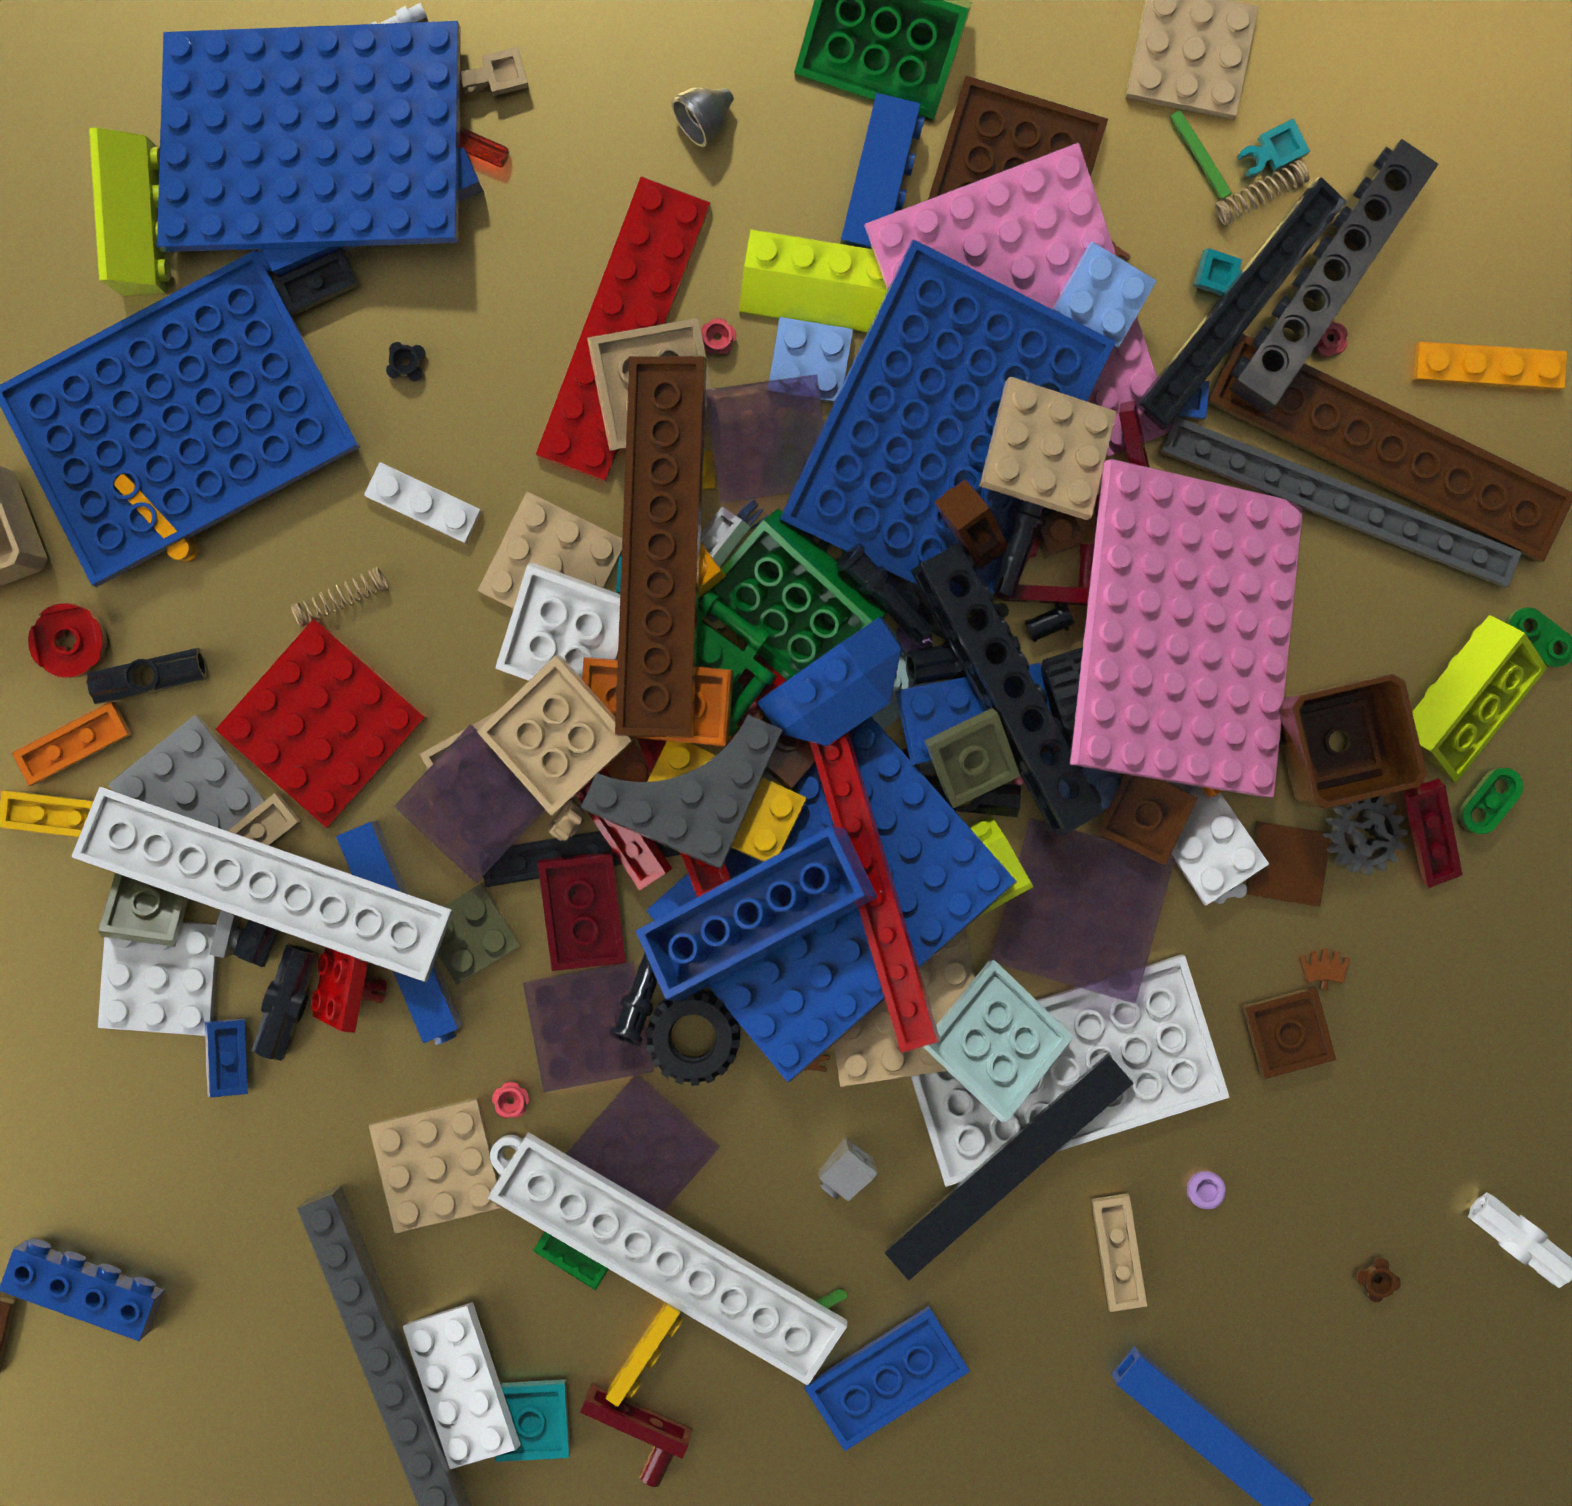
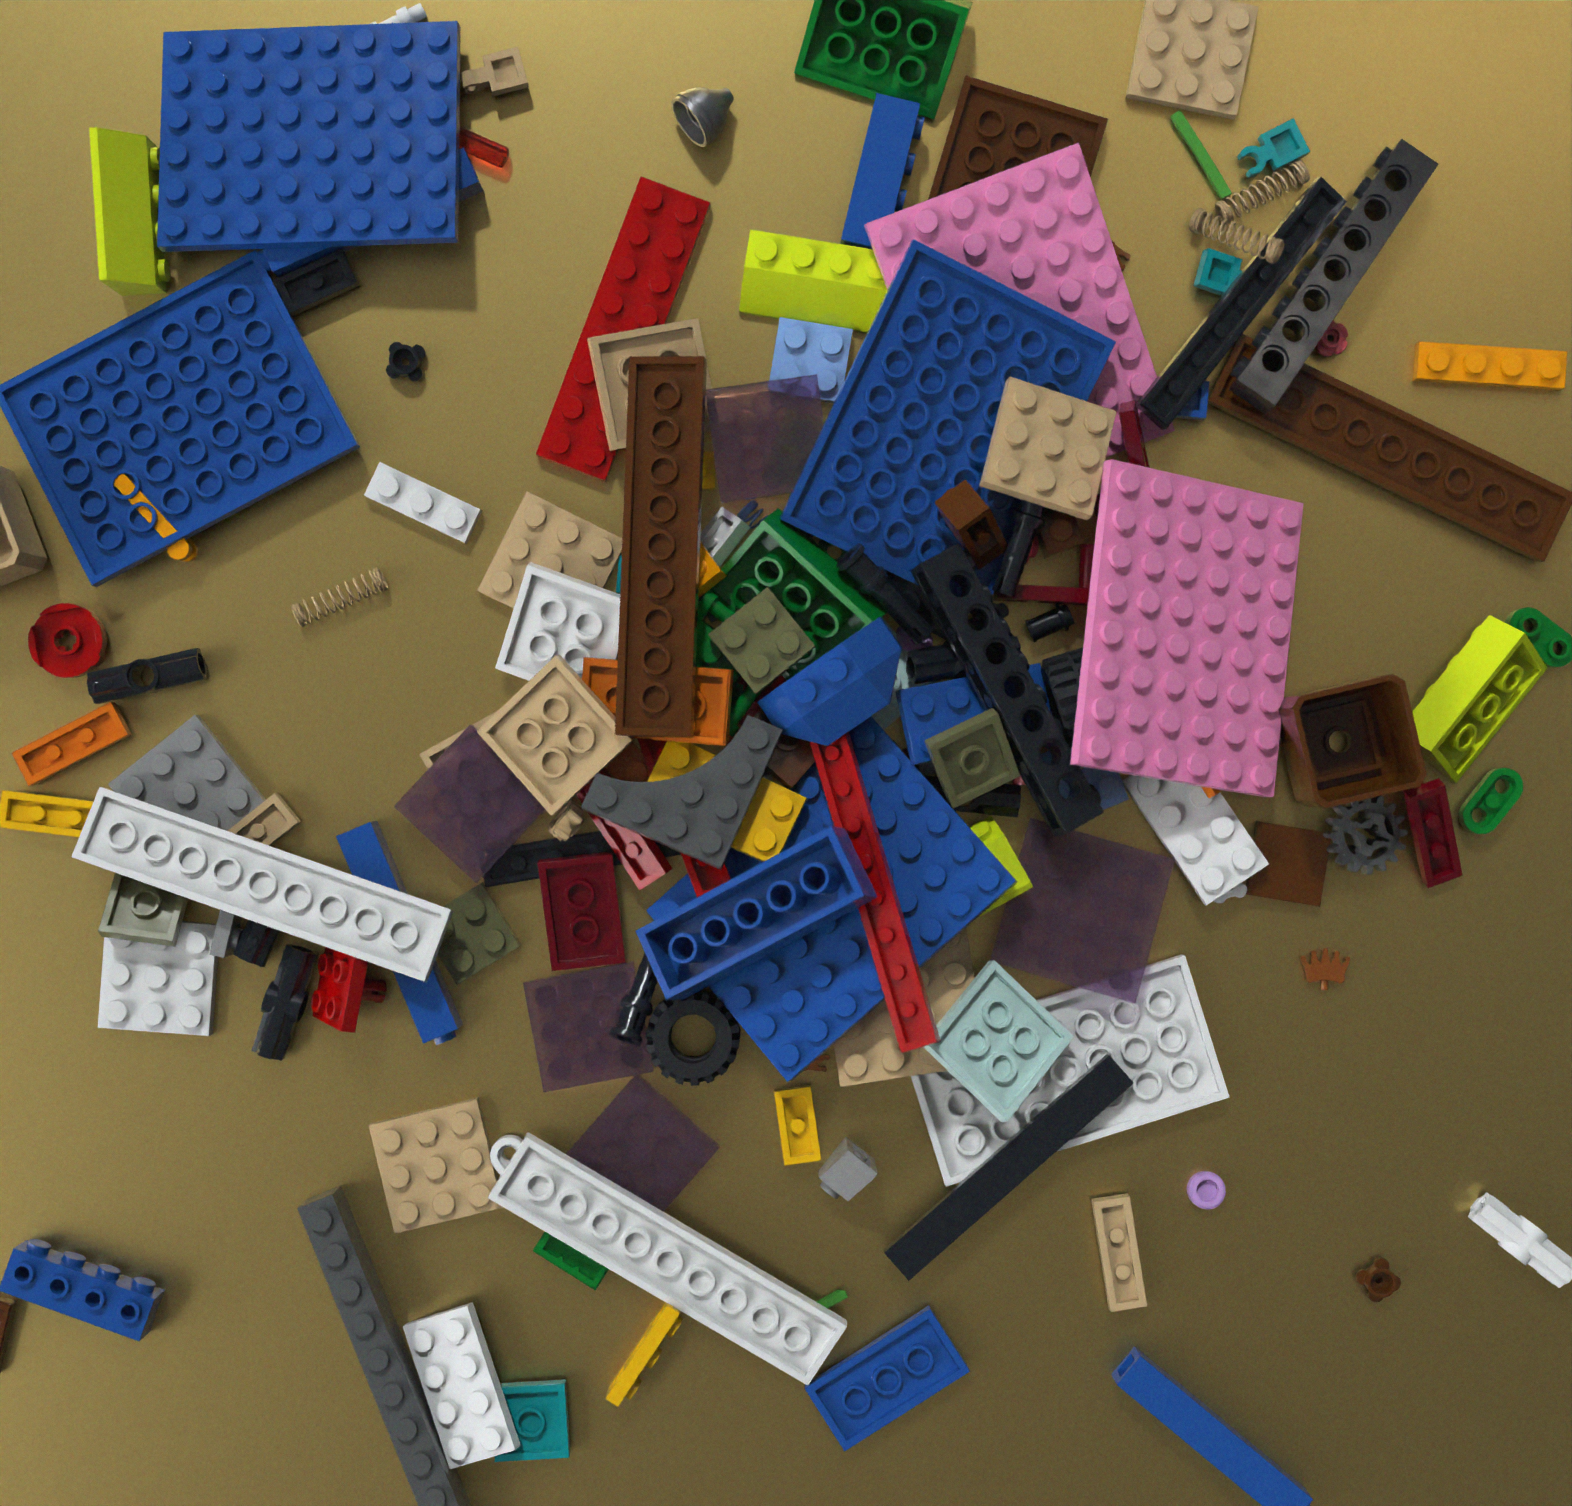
(226, 1057): blue plate -> none
(321, 723): red plate -> none
(506, 1109): coral plate -> none
(662, 1433): dark red piece -> none
(727, 333): coral plate -> none
(761, 640): none -> olive plate
(797, 1125): none -> yellow plate
(1104, 293): light blue plate -> none
(1147, 816): reddish brown plate -> none
(1270, 256): none -> tan piece
(1289, 1032): reddish brown plate -> none
(1341, 502): dark grey plate -> none

